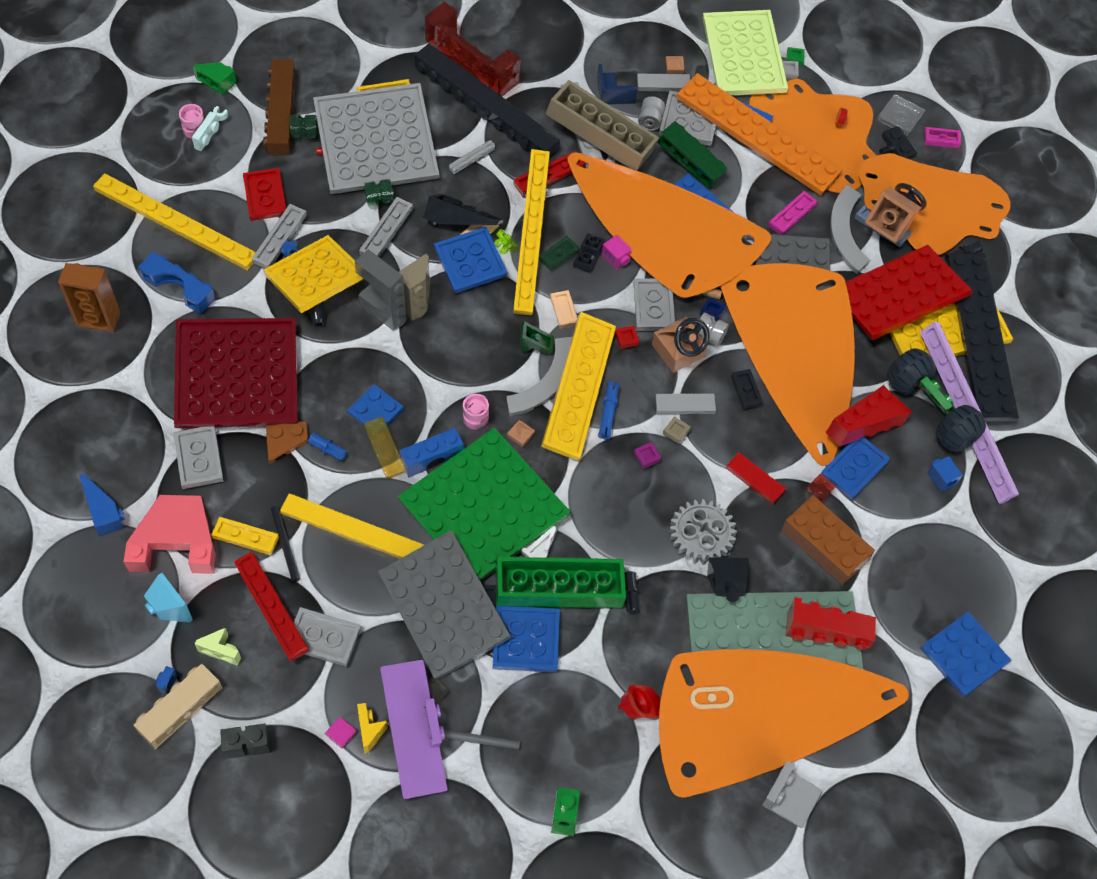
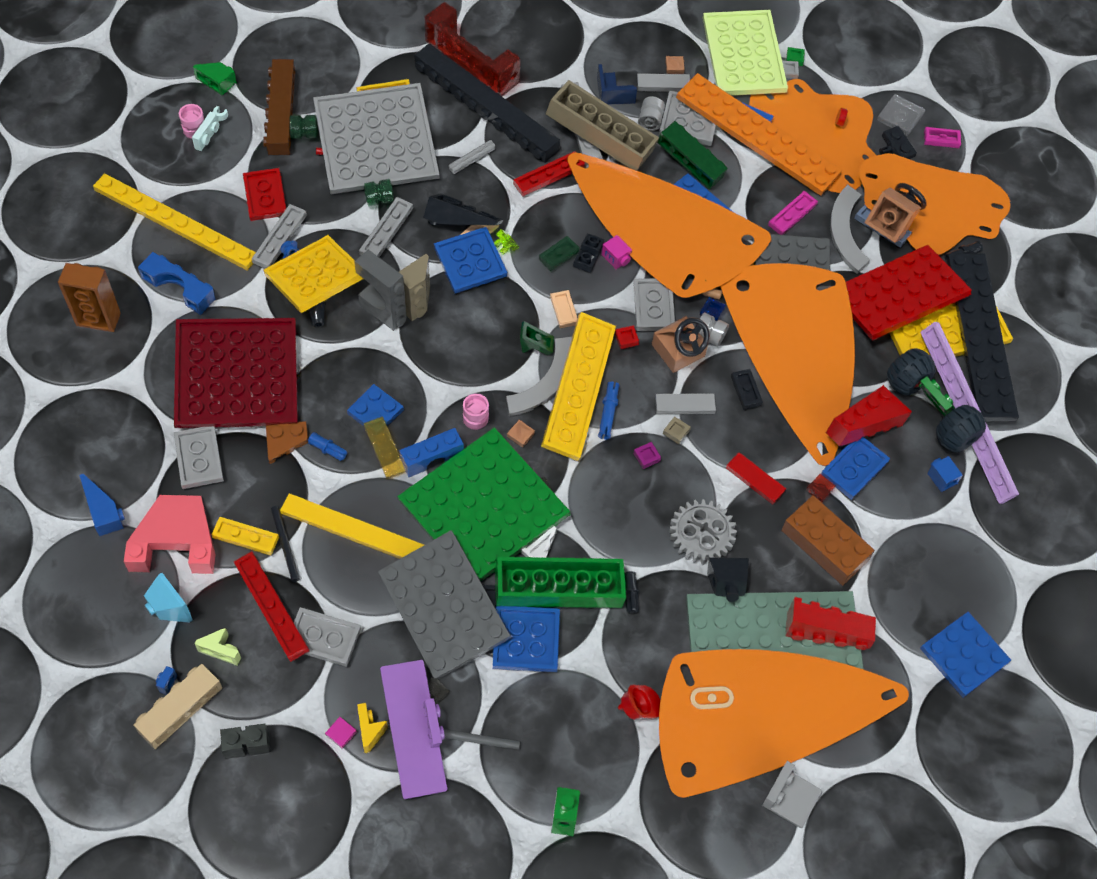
(531, 233): yellow plate -> none

